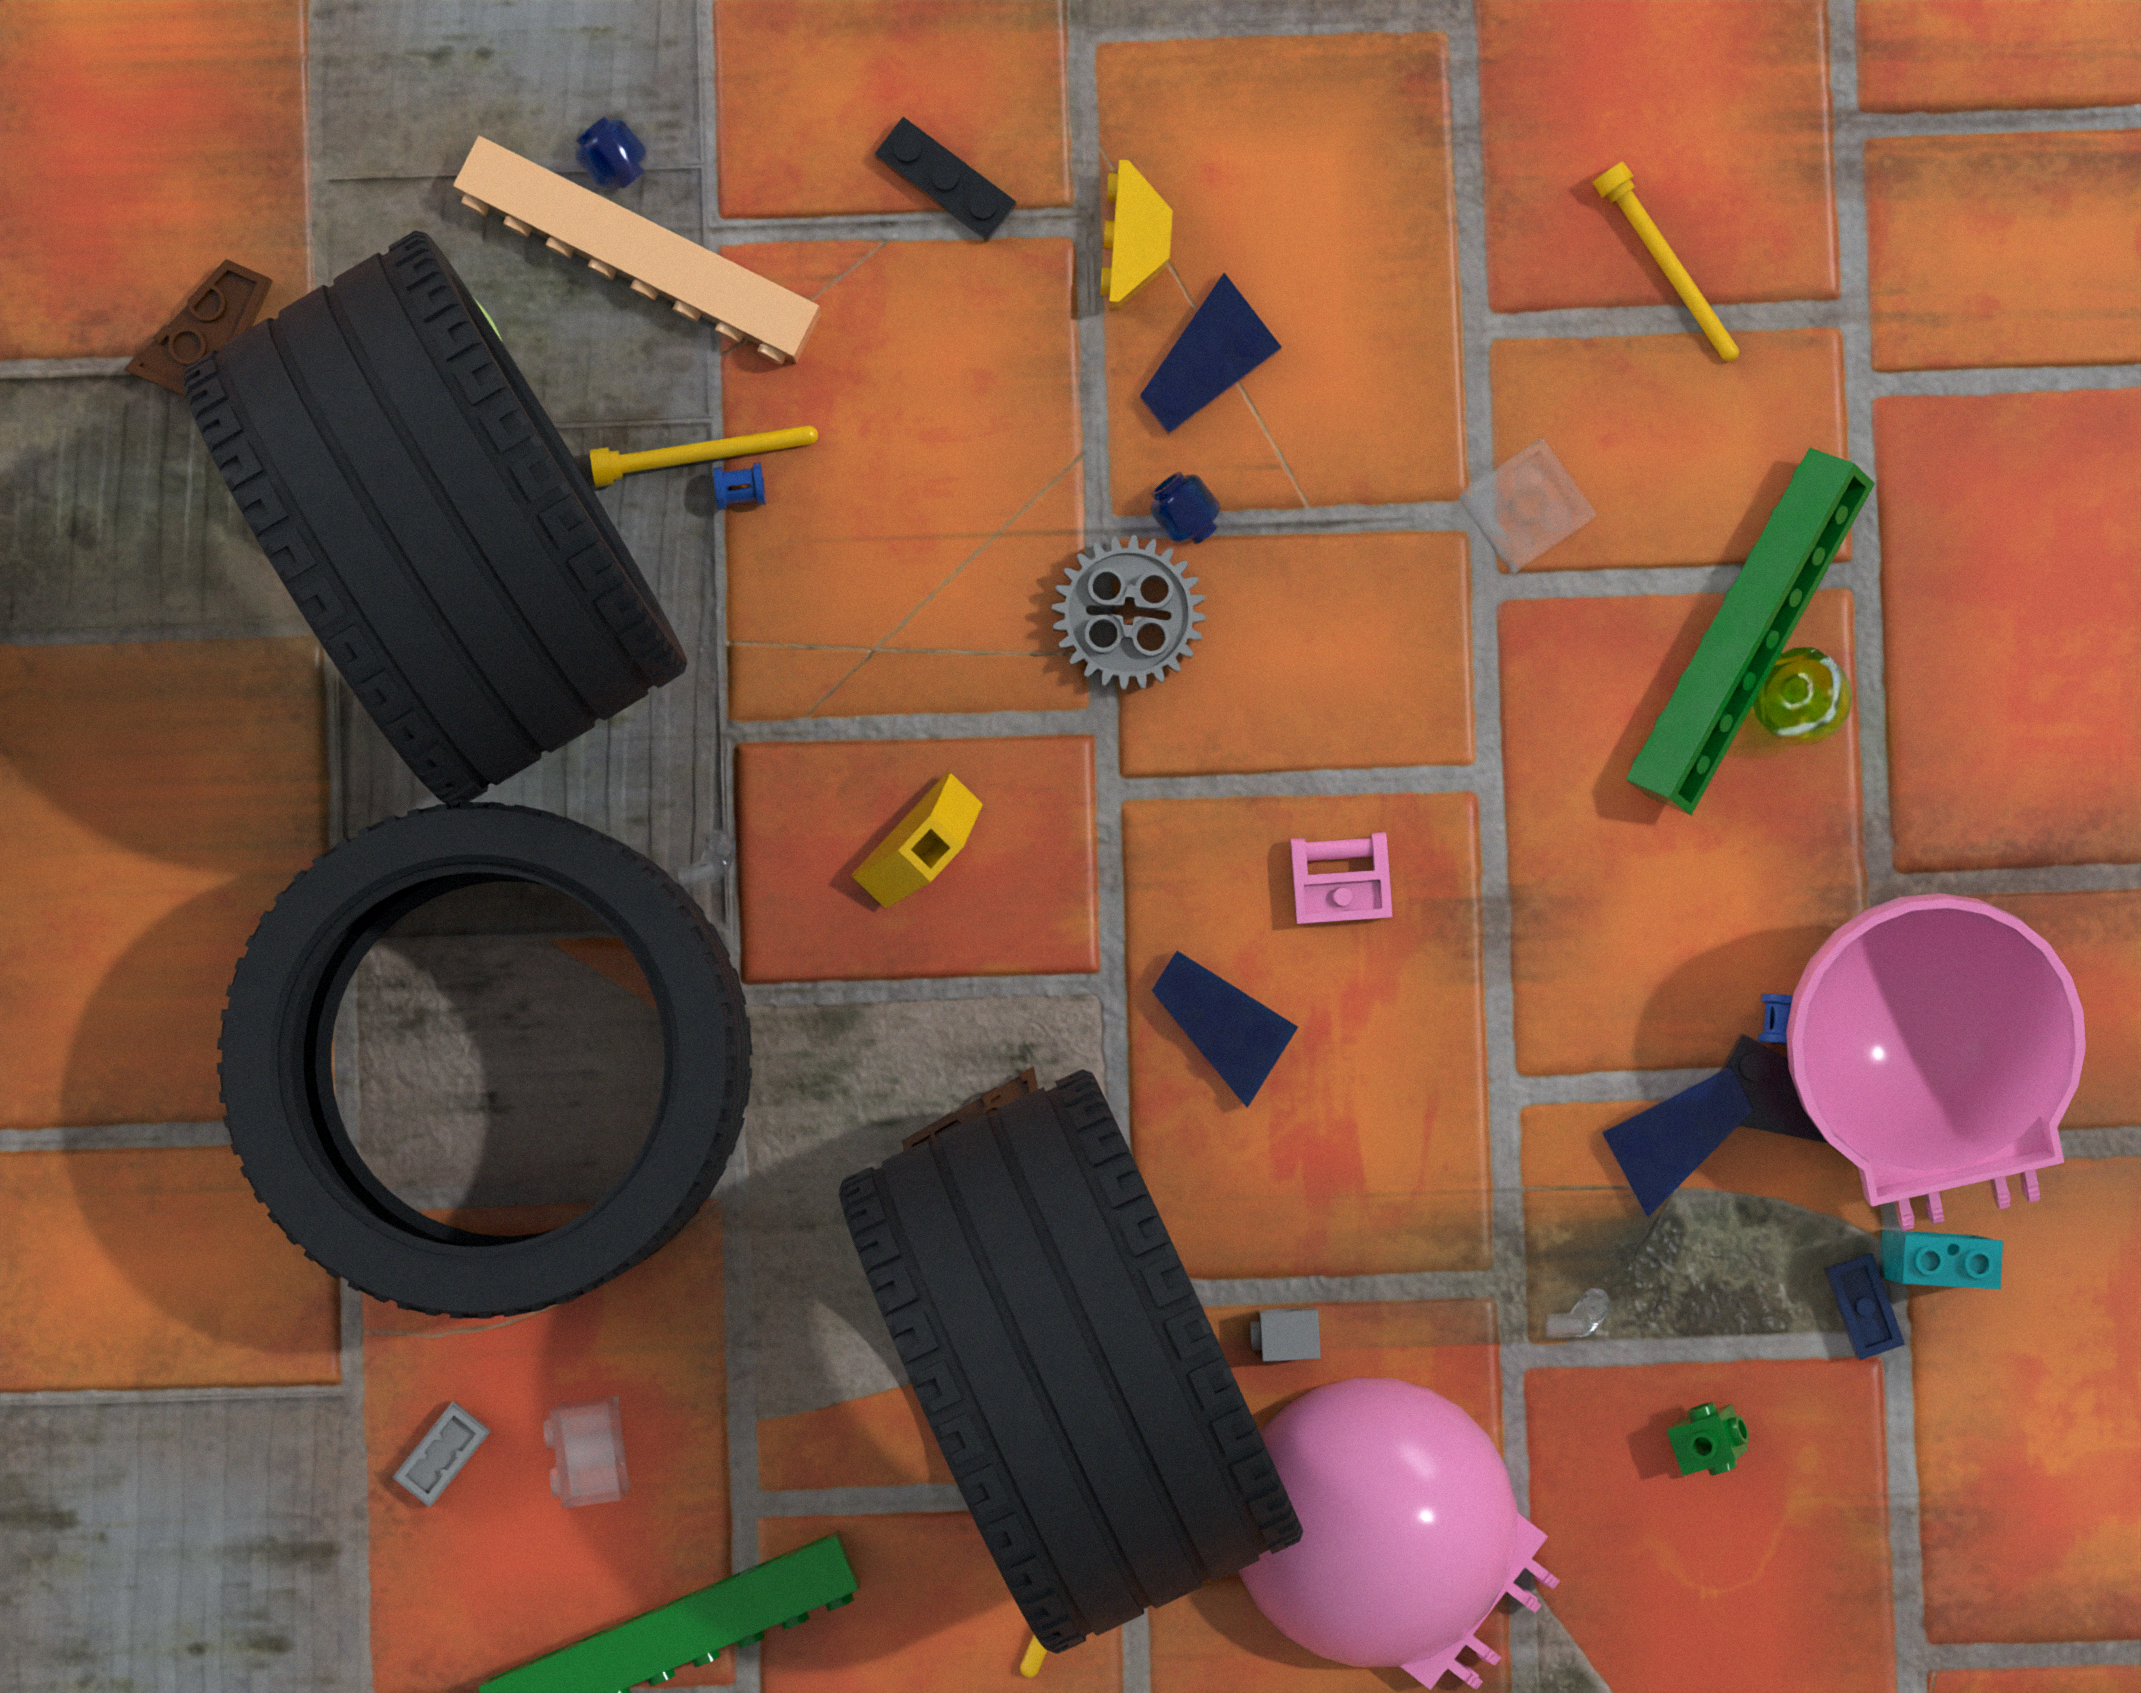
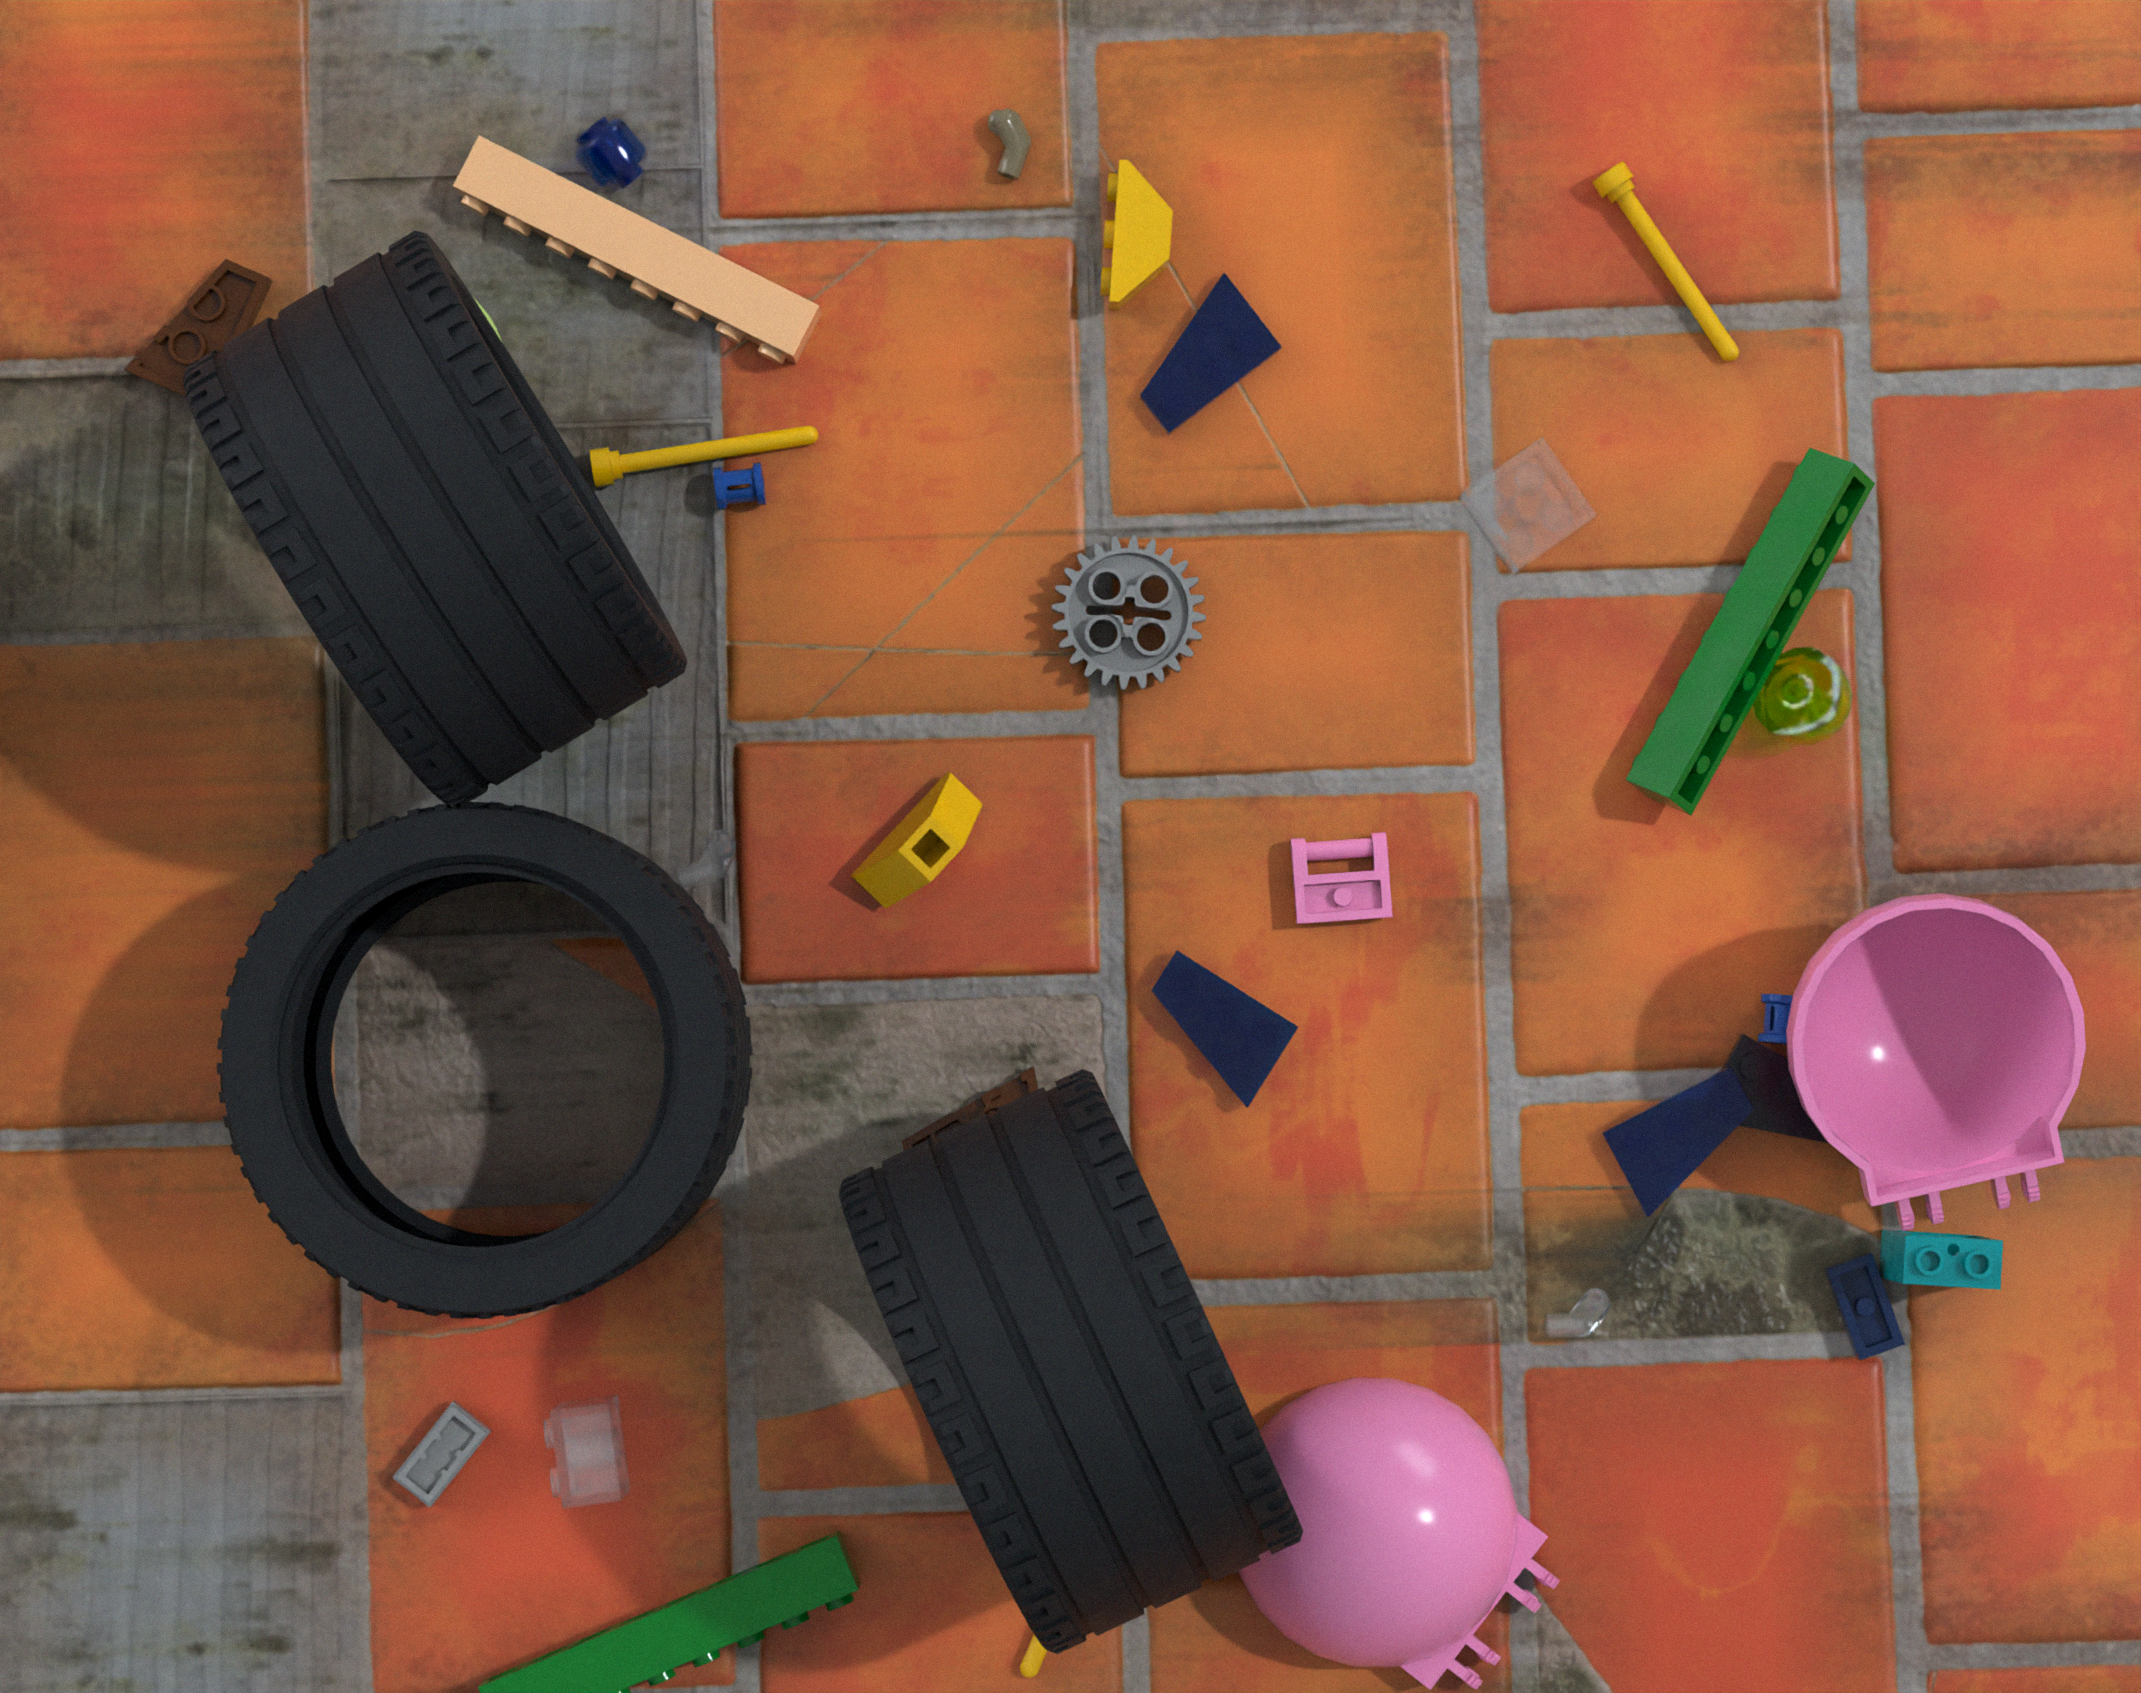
(945, 179): black plate -> none
(1015, 139): none -> dark tan arm
(1185, 508): clear blue head -> none
(1286, 1334): light grey brick -> none
(1709, 1439): green brick -> none

